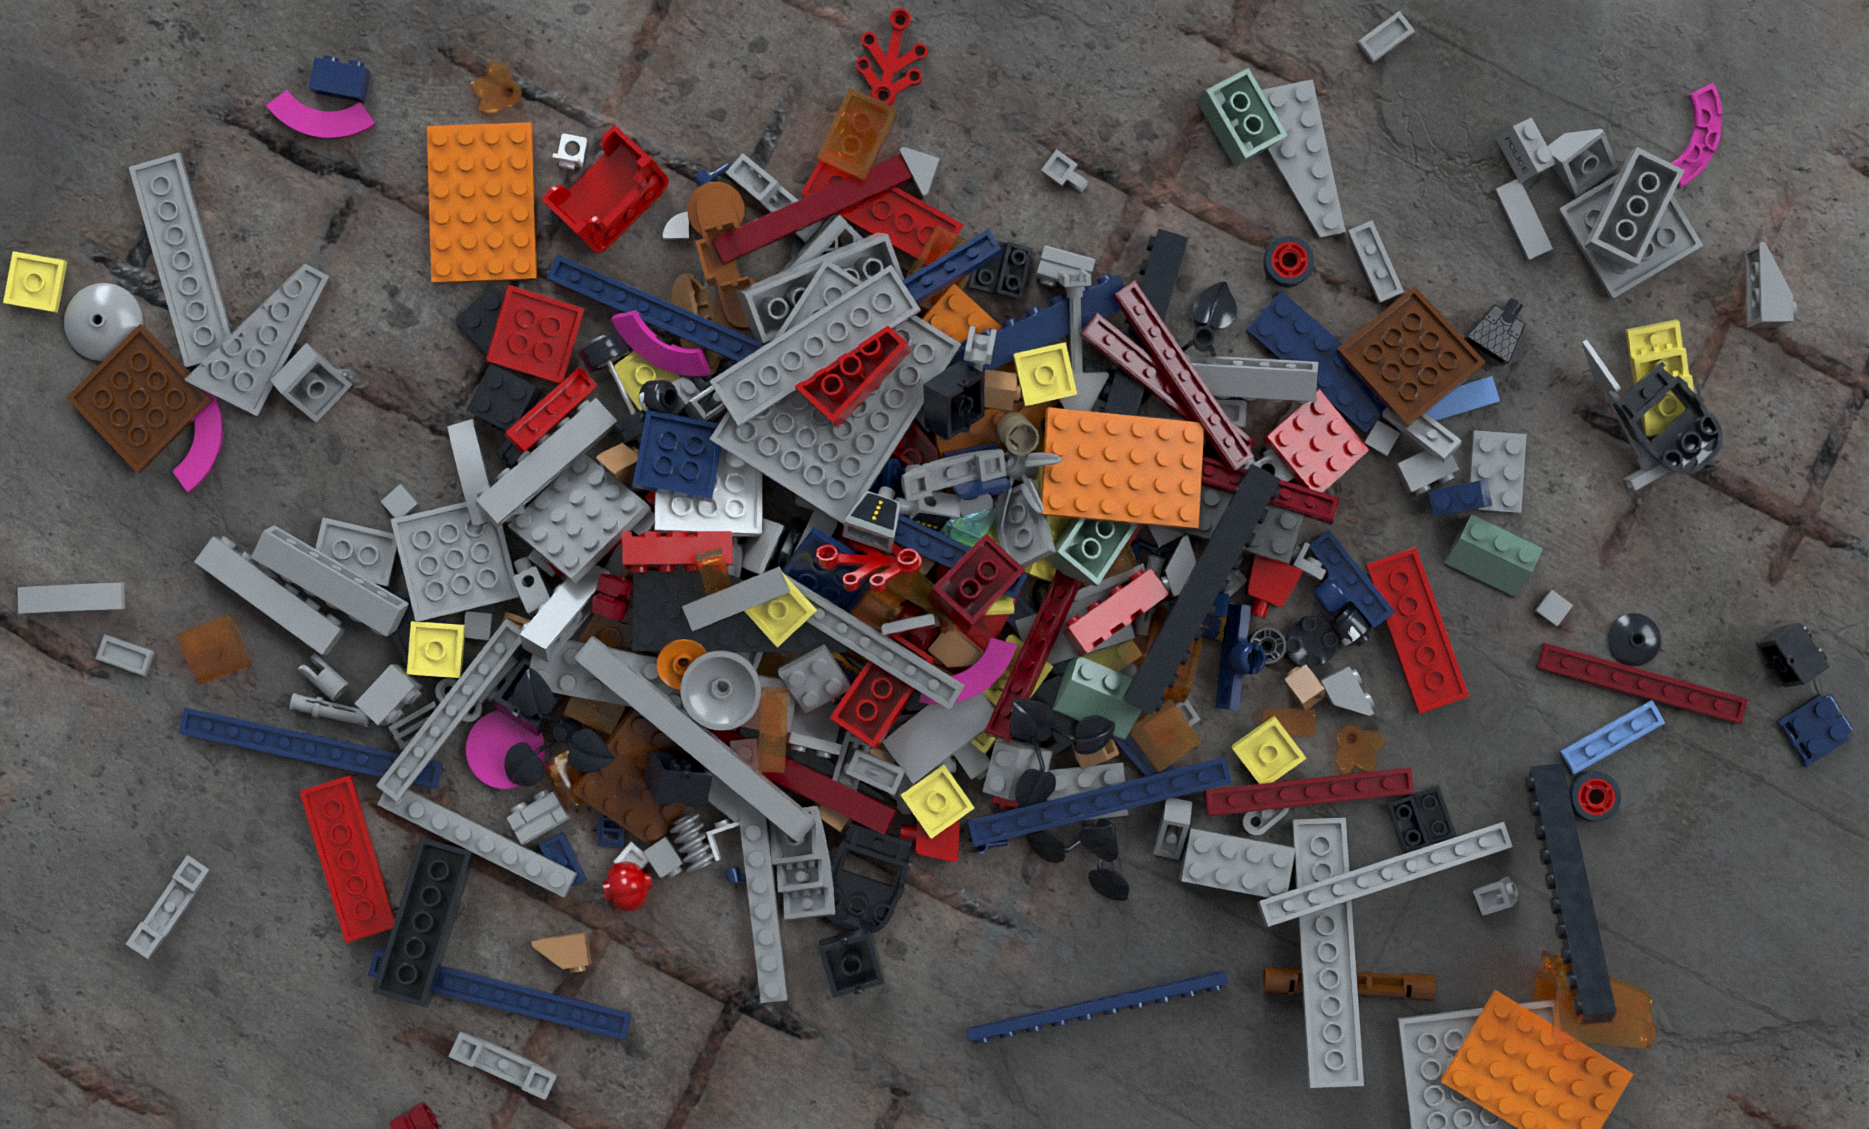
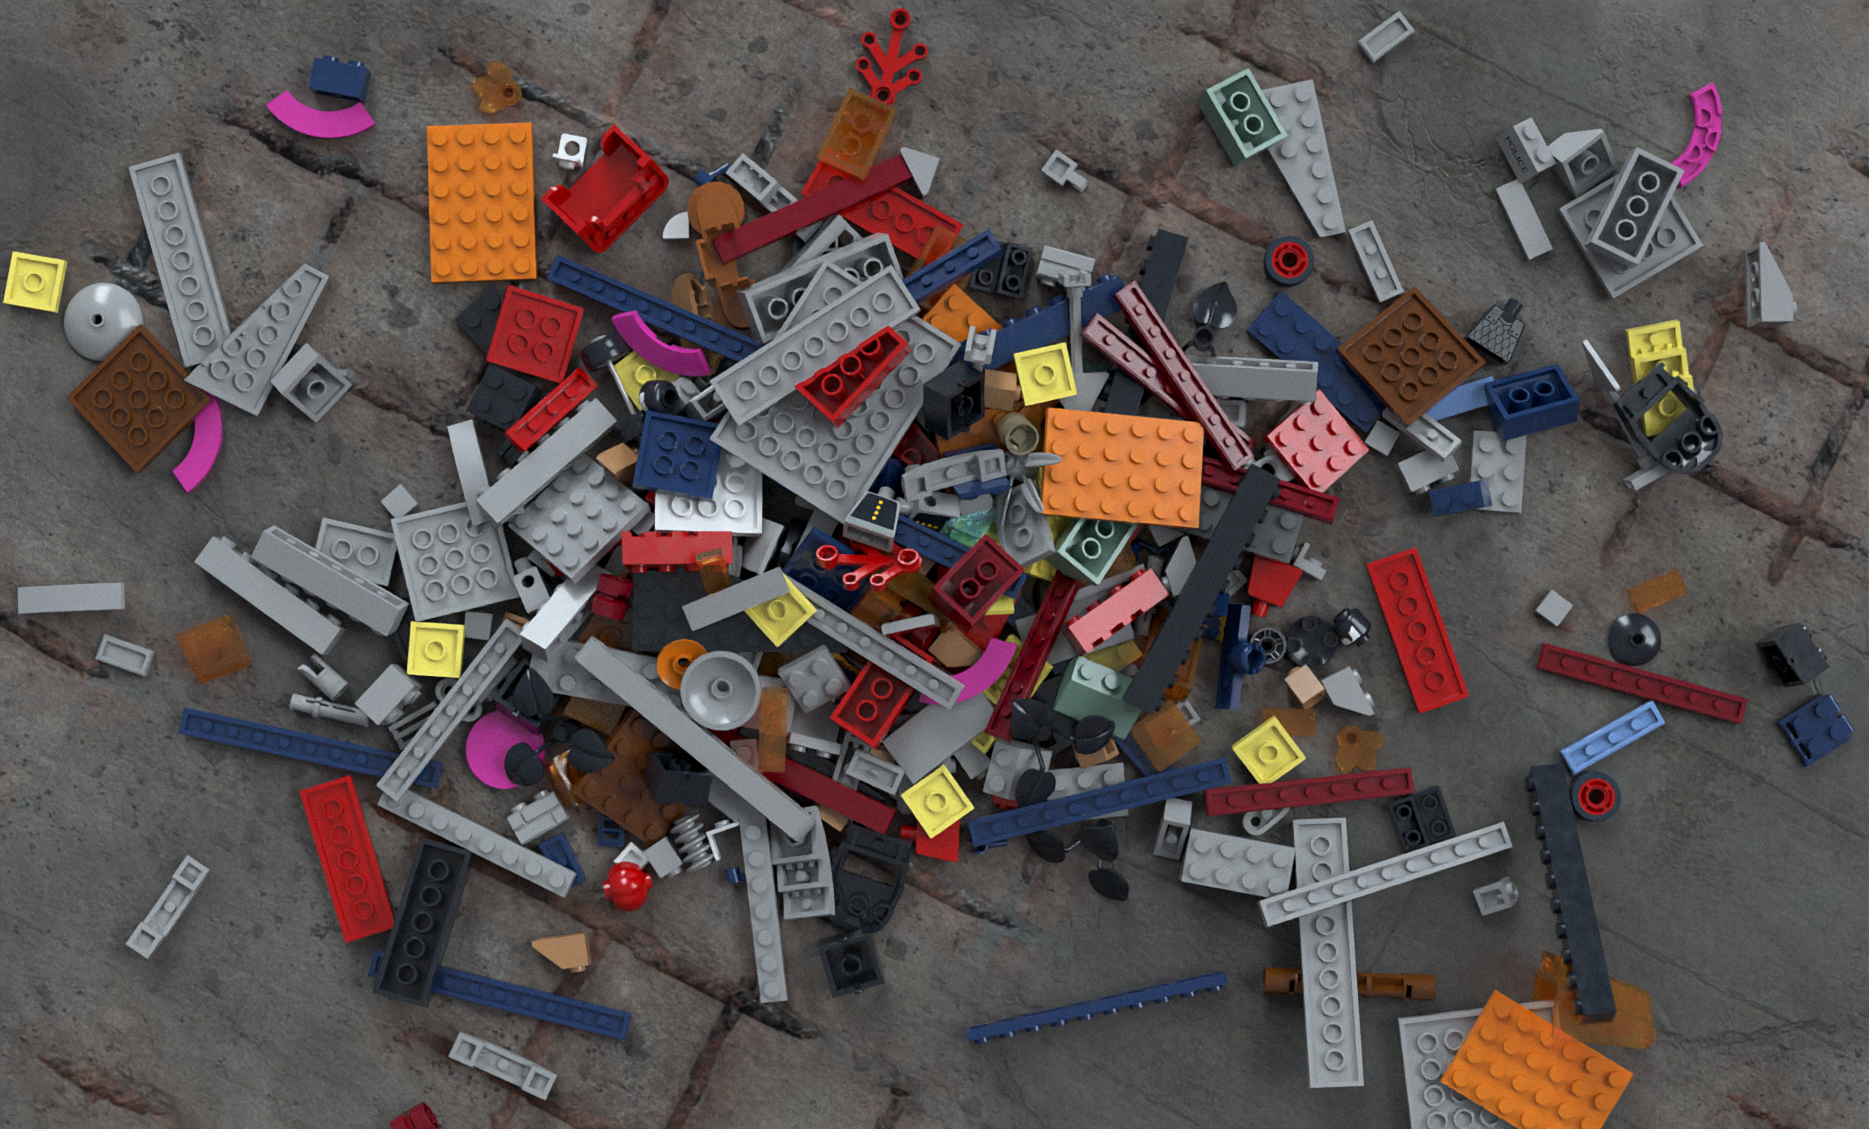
(1347, 583): dark blue plate -> none
(1493, 555): sand green slope -> none
(1531, 402): none -> dark blue slope
(1657, 591): none -> clear orange tile

